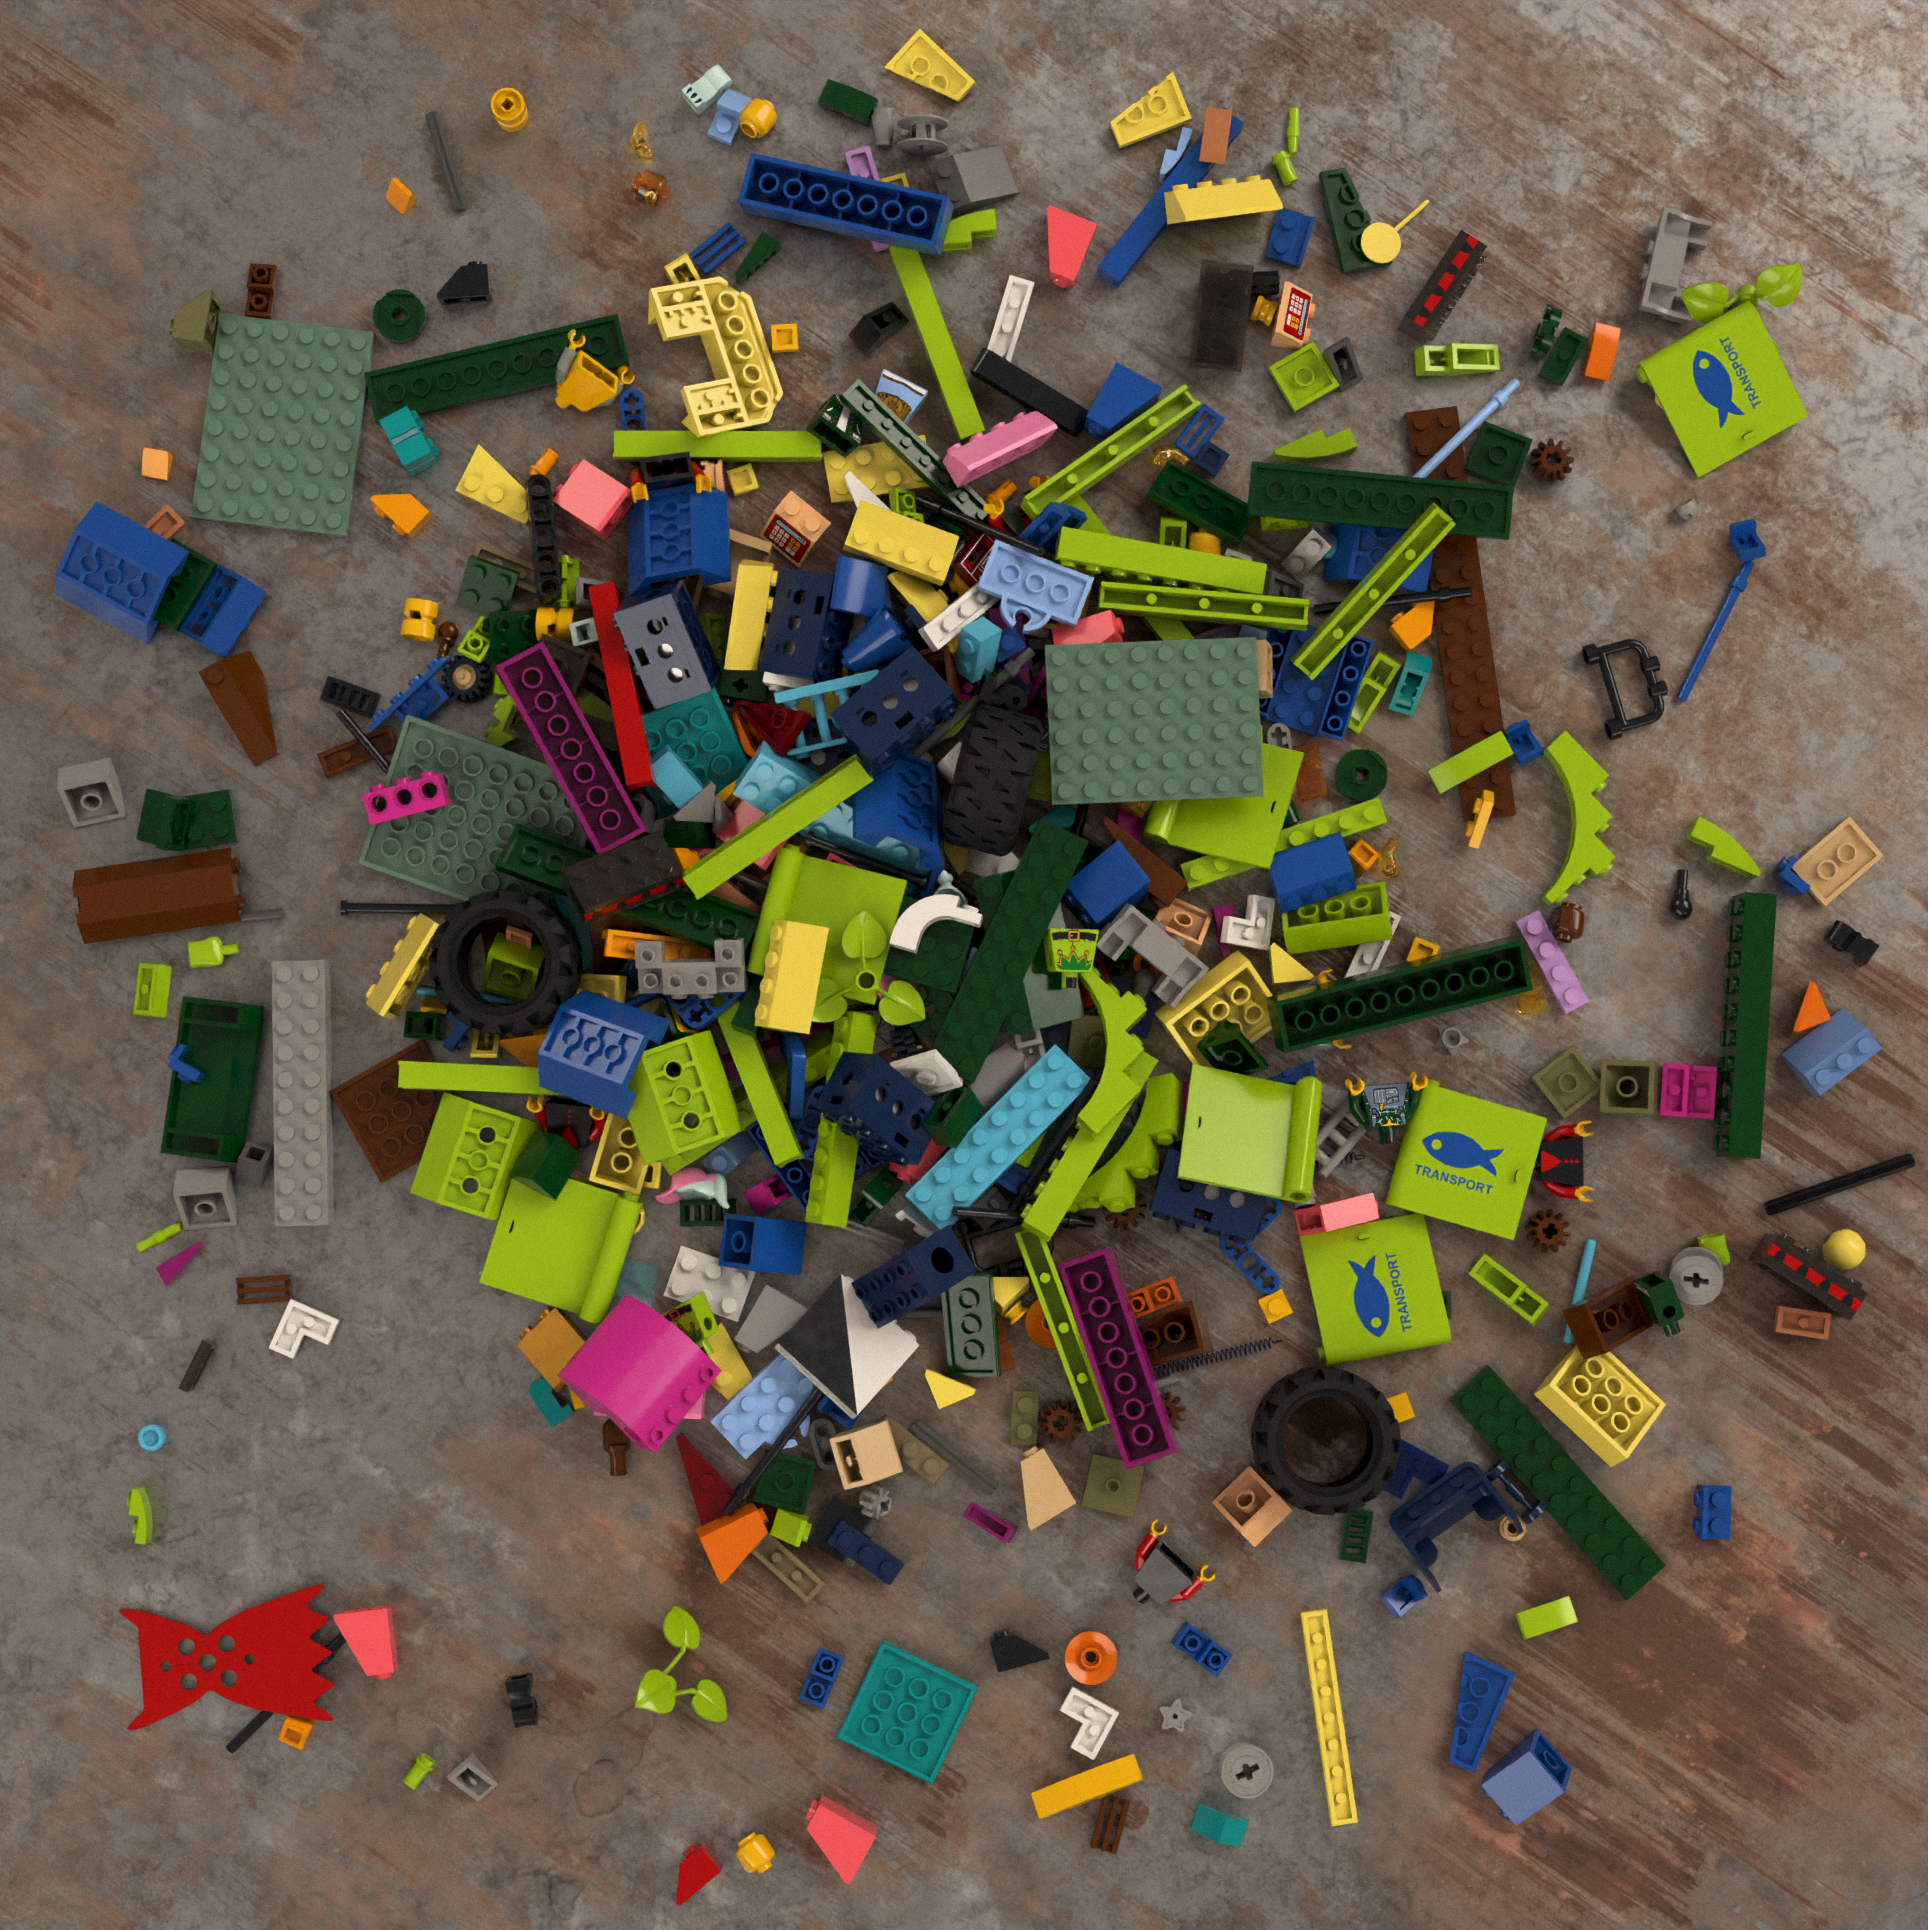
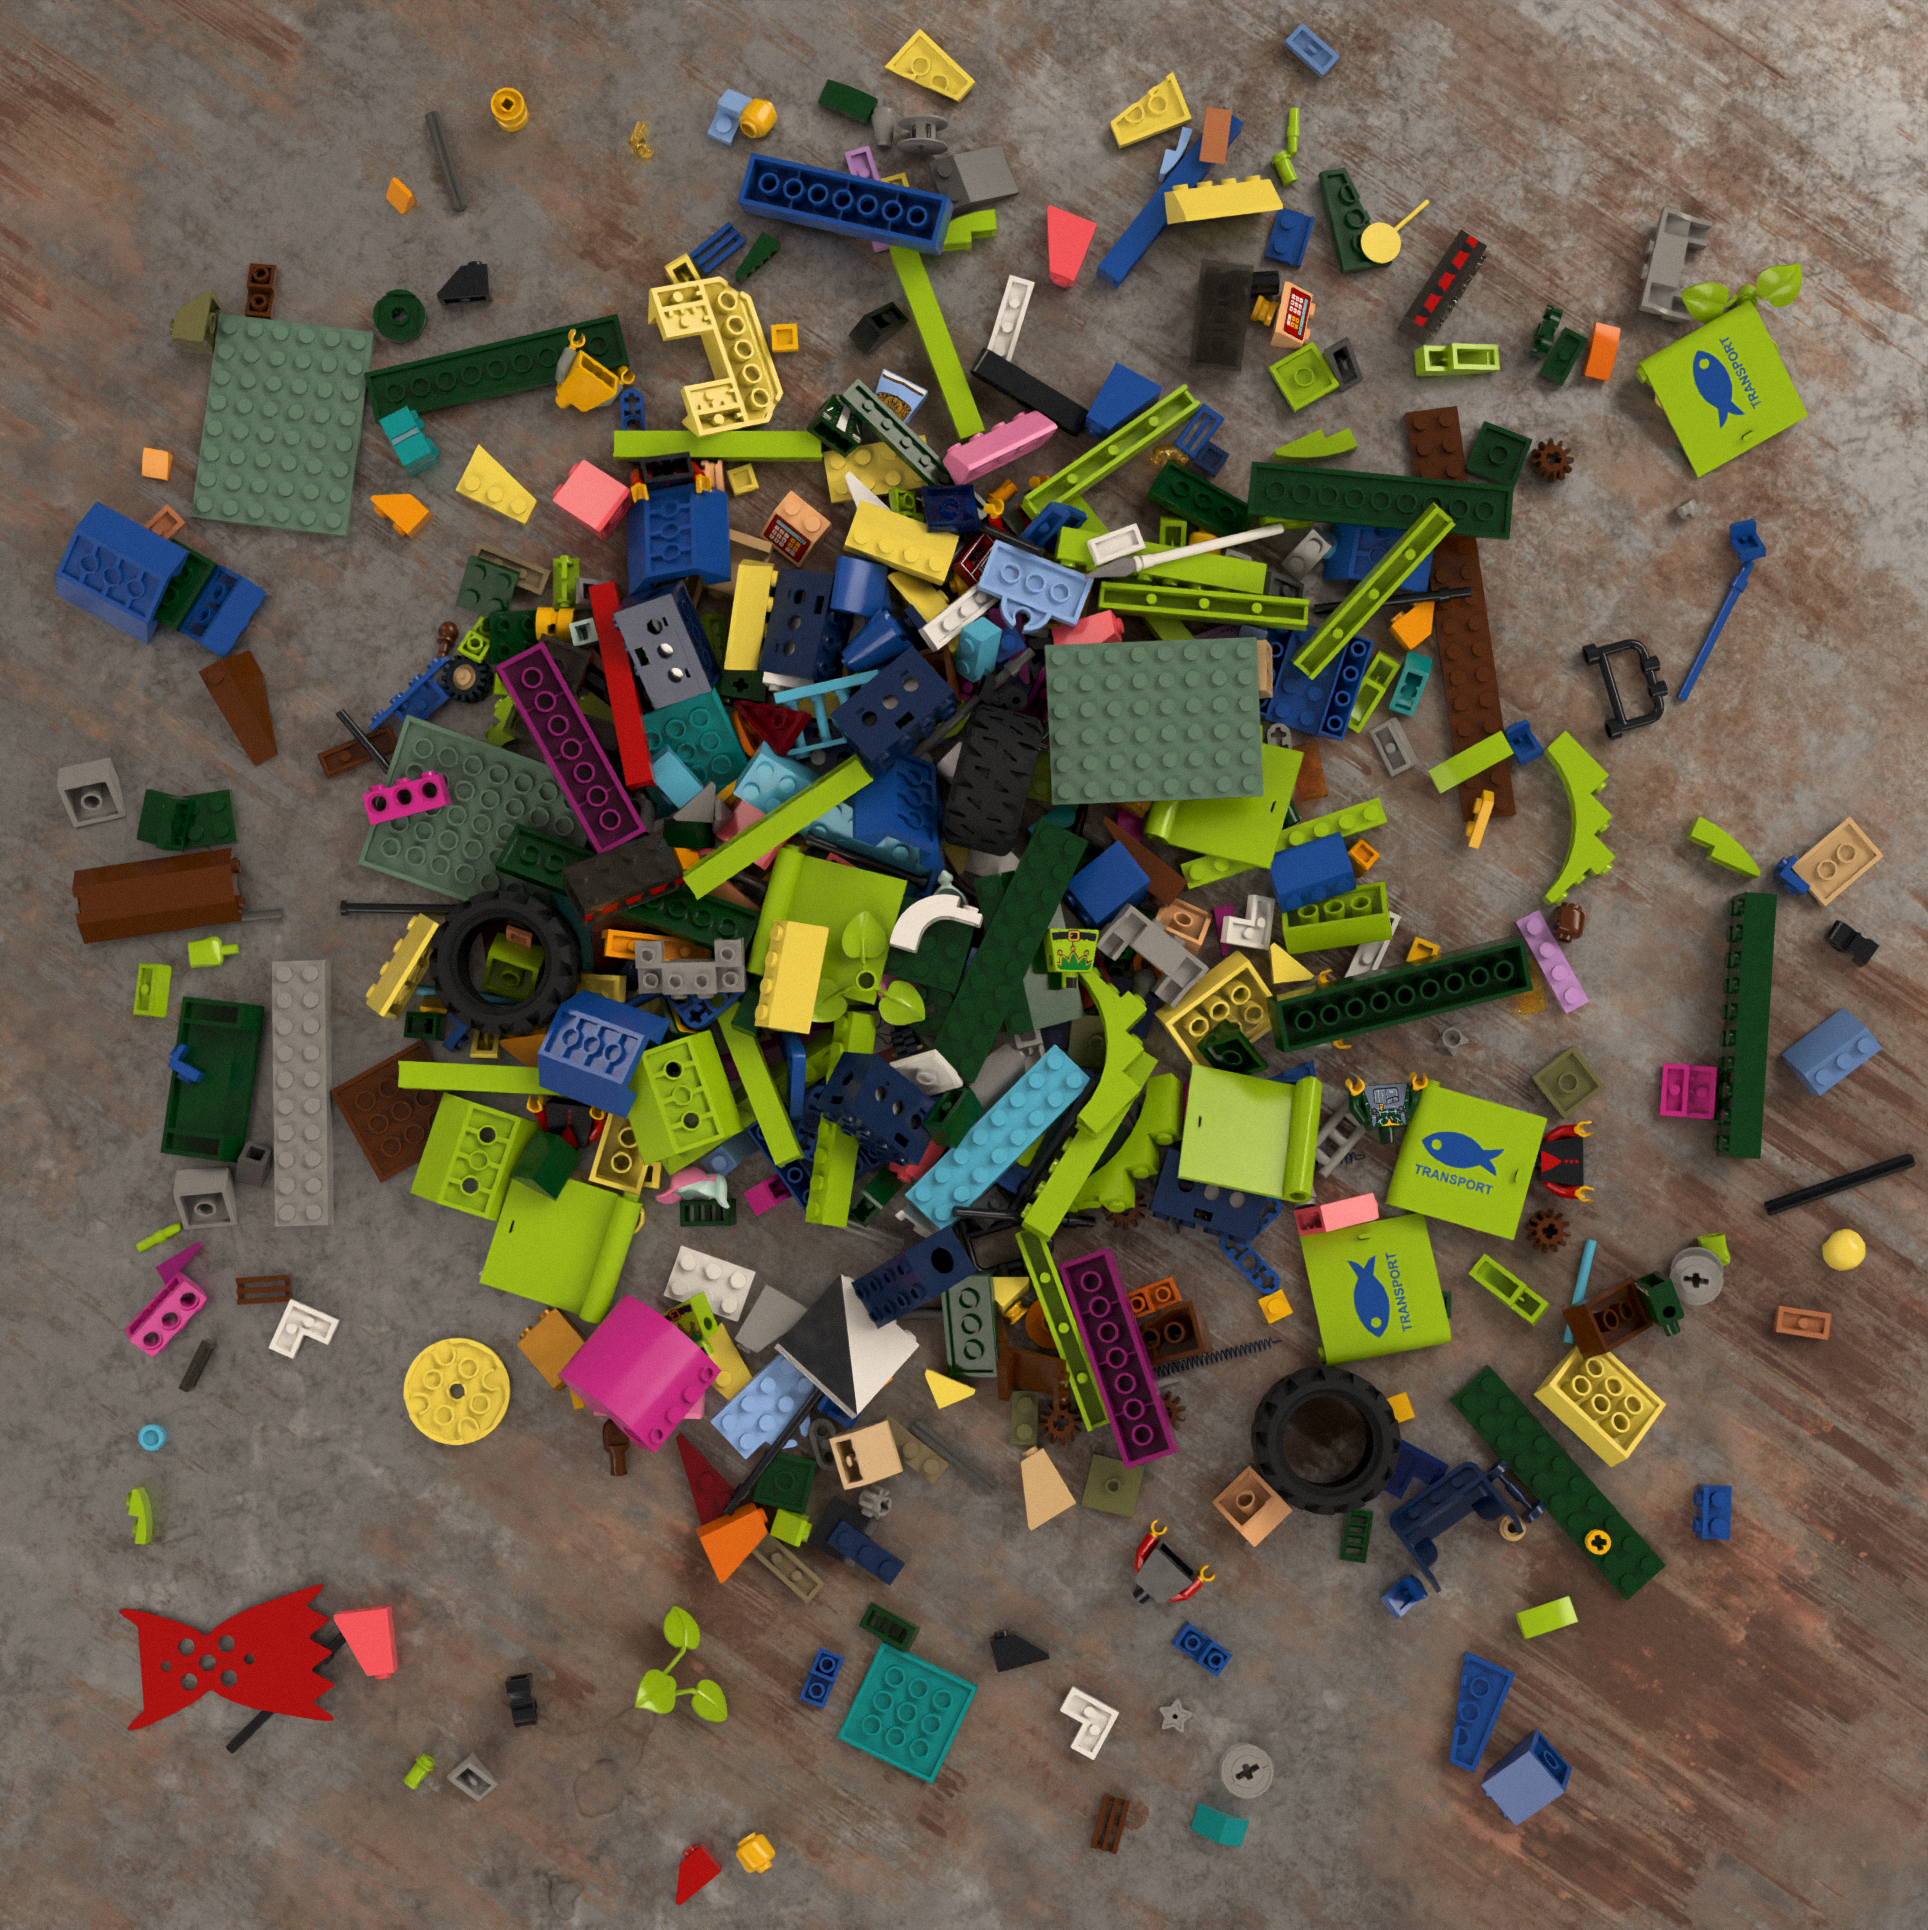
(164, 1302): none -> dark pink brick
(296, 1731): light orange slope -> none
(336, 702): black slope -> none
(417, 628): yellow wheel -> none
(429, 1395): none -> light yellow plate
(543, 527): black beam -> none
(544, 463): light orange pin -> none
(549, 1402): teal leg -> none
(638, 1281): clear light blue wing -> none
(650, 188): clear orange head -> none
(707, 89): light aqua leg -> none
(762, 1244): blue slope -> none
(840, 1835): coral slope -> none
(893, 1640): none -> dark green slope
(950, 508): none -> clear blue plate
(990, 1522): magenta piece -> none
(1033, 1372): none -> reddish brown panel
(1087, 1786): yellow slope -> none
(1093, 1671): orange dish -> none
(1116, 545): none -> white tile
(1124, 566): none -> white piece
(1312, 50): none -> medium blue plate
(1328, 1717): light yellow tile -> none
(1361, 760): dark green plate -> none
(1387, 860): clear yellow arm -> none
(1393, 746): none -> light grey slope
(1496, 401): light blue bar -> none
(1591, 1536): none -> yellow bush
(1629, 1088): olive slope -> none
(1681, 904): black piece -> none
(1808, 1276): clear smoke brick -> none
(1812, 1011): orange slope -> none

